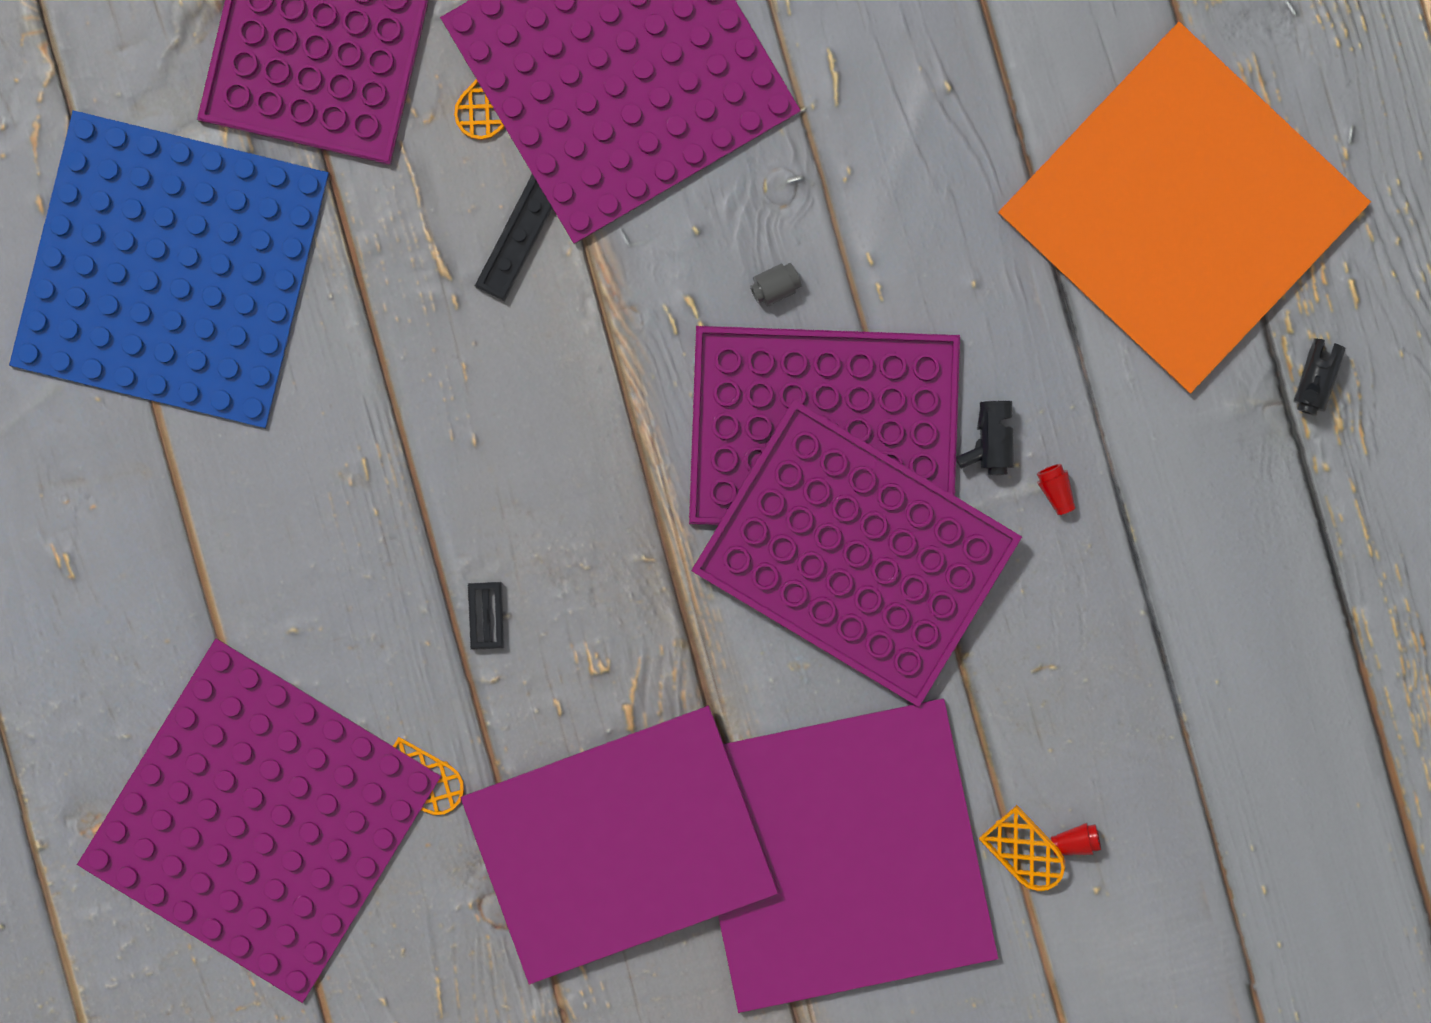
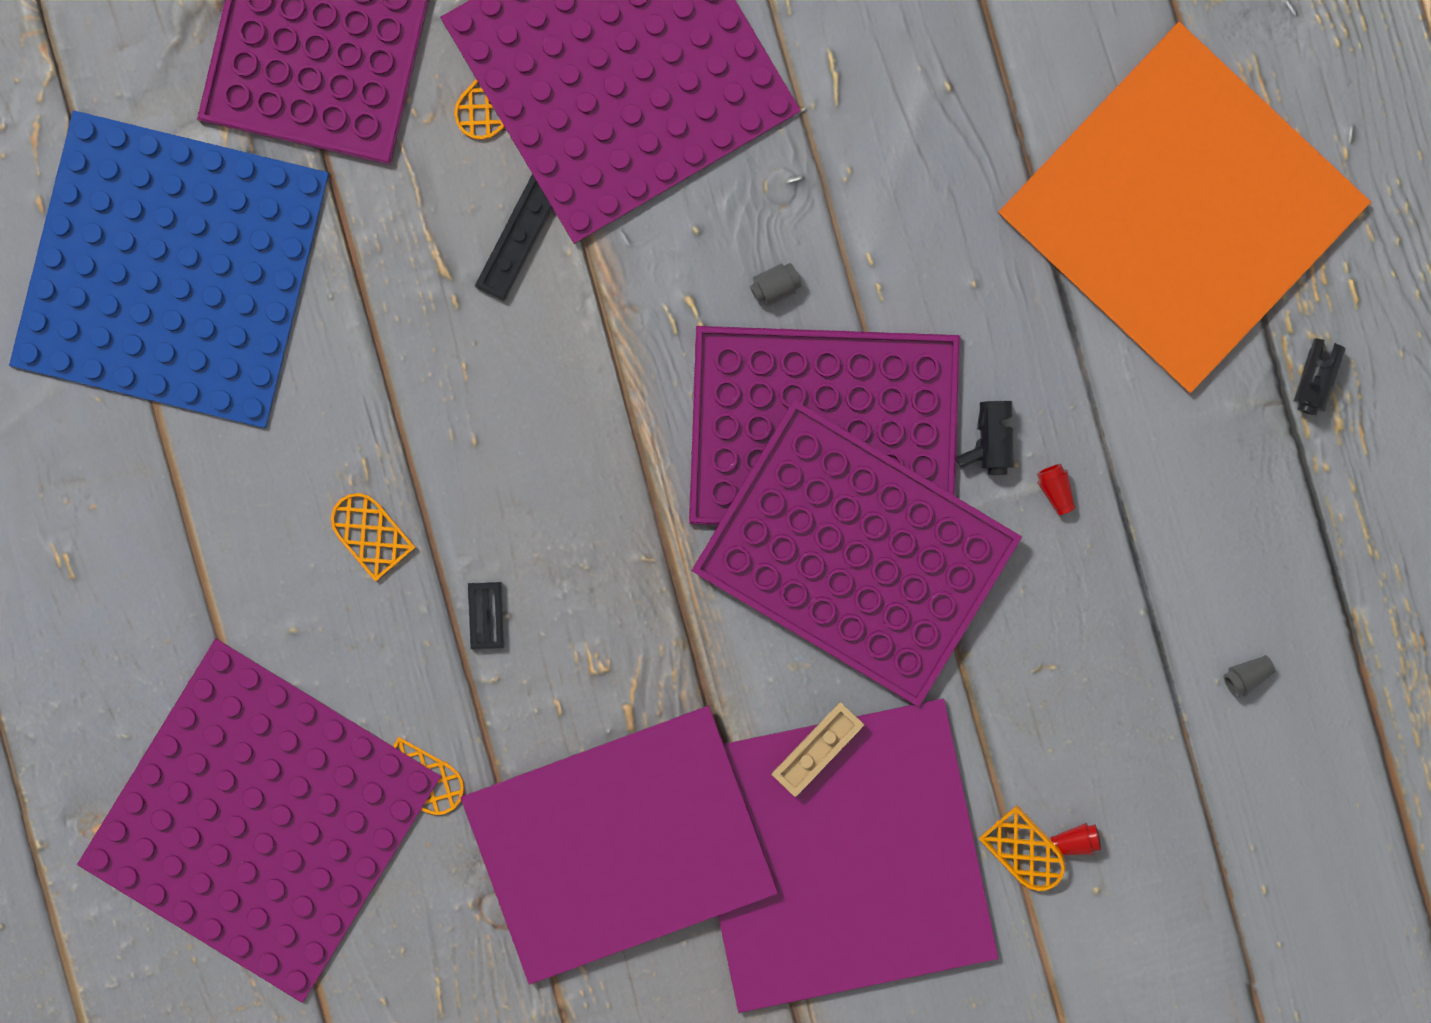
(363, 527): none -> light orange window
(817, 749): none -> tan plate
(1249, 675): none -> dark grey cone

